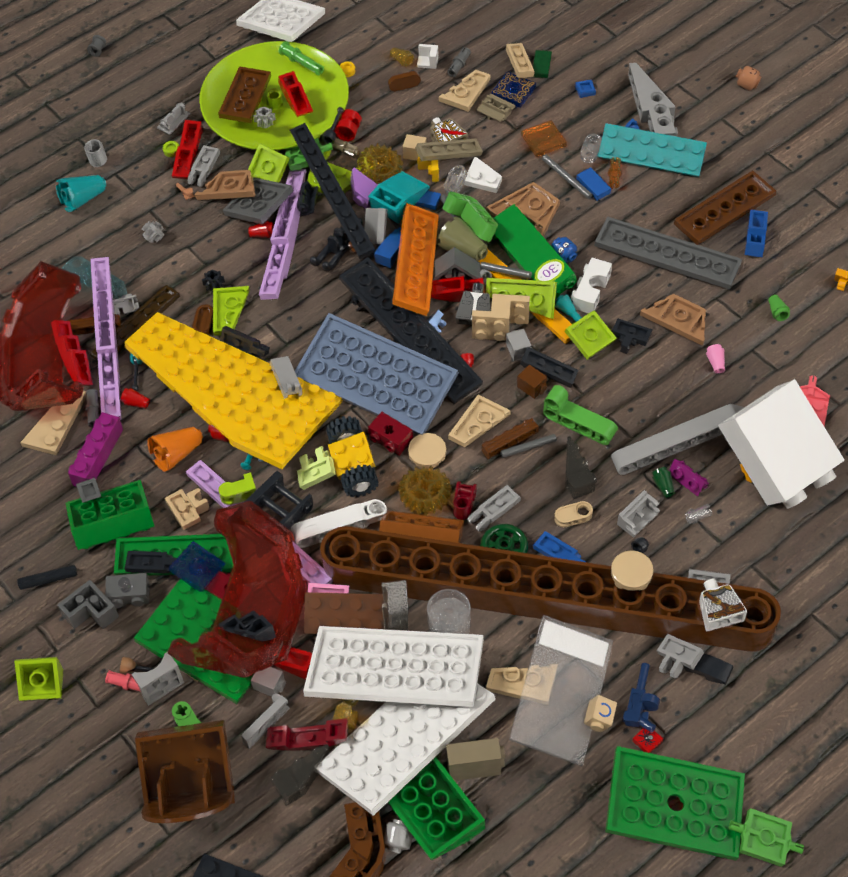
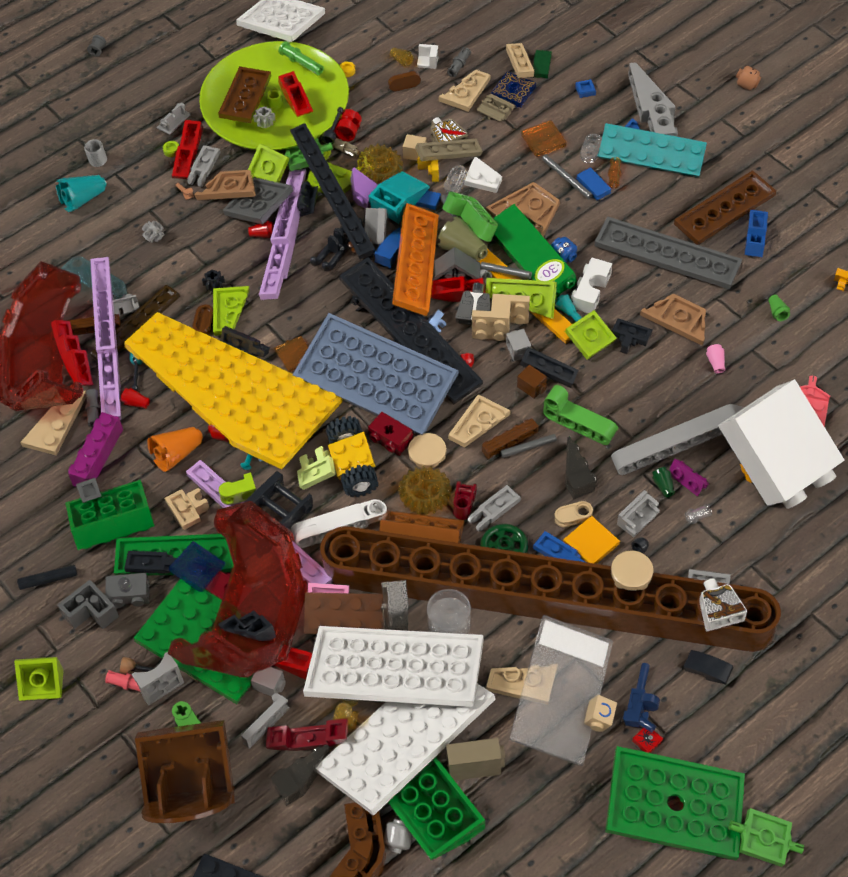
(285, 376): light grey hinge -> none
(291, 352): none -> clear orange piece
(592, 541): none -> light orange tile
(680, 652): light grey hinge -> none

